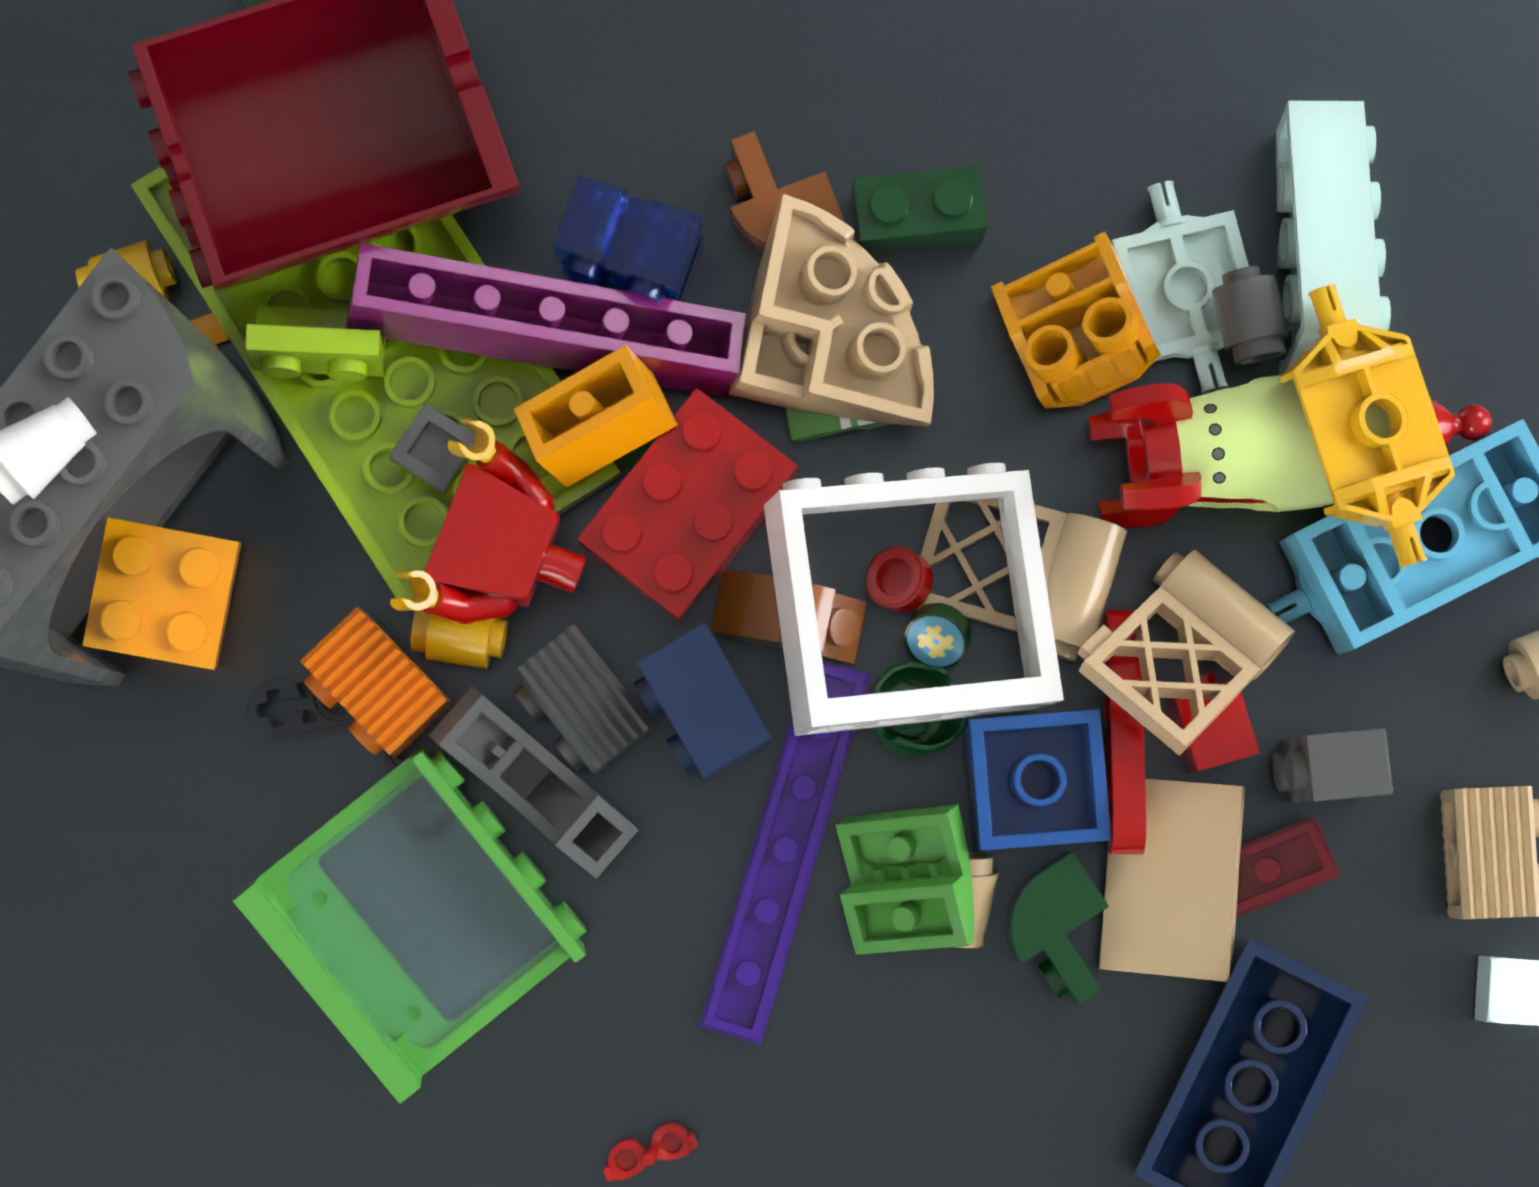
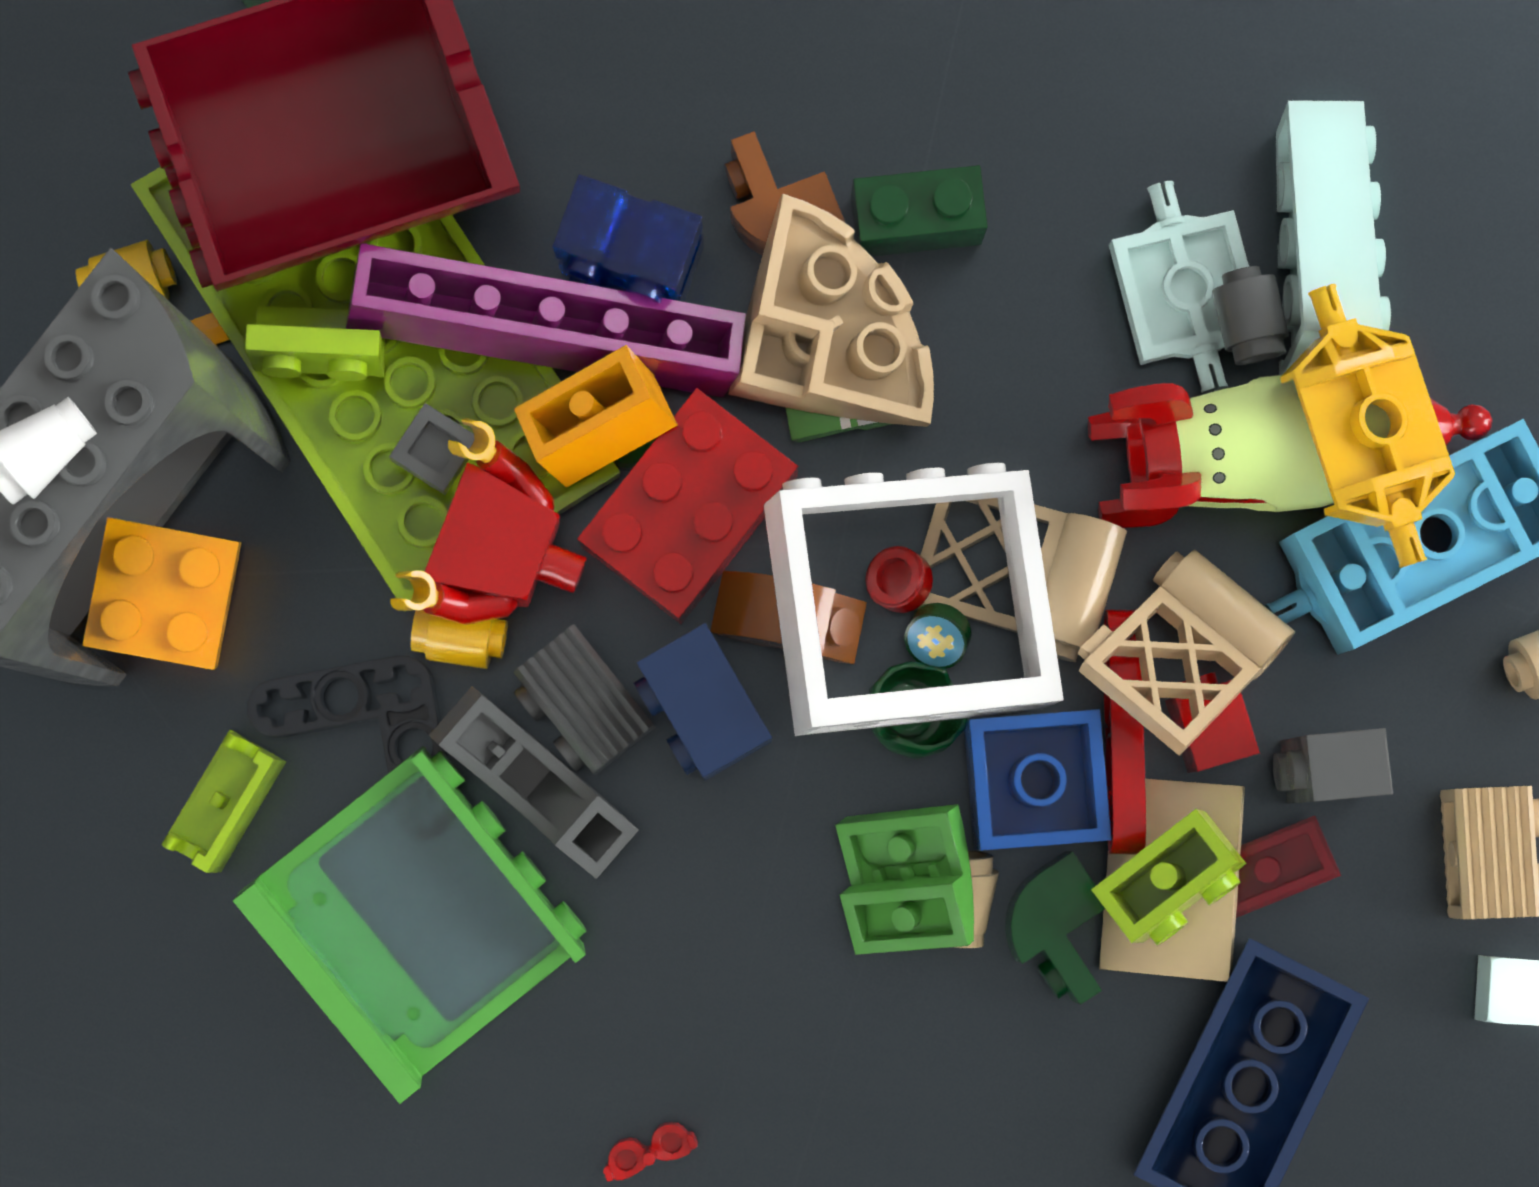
(224, 802): none -> lime hinge
(374, 683): orange brick -> none
(779, 872): dark purple tile -> none
(1077, 326): light orange slope -> none
(1169, 877): none -> lime brick

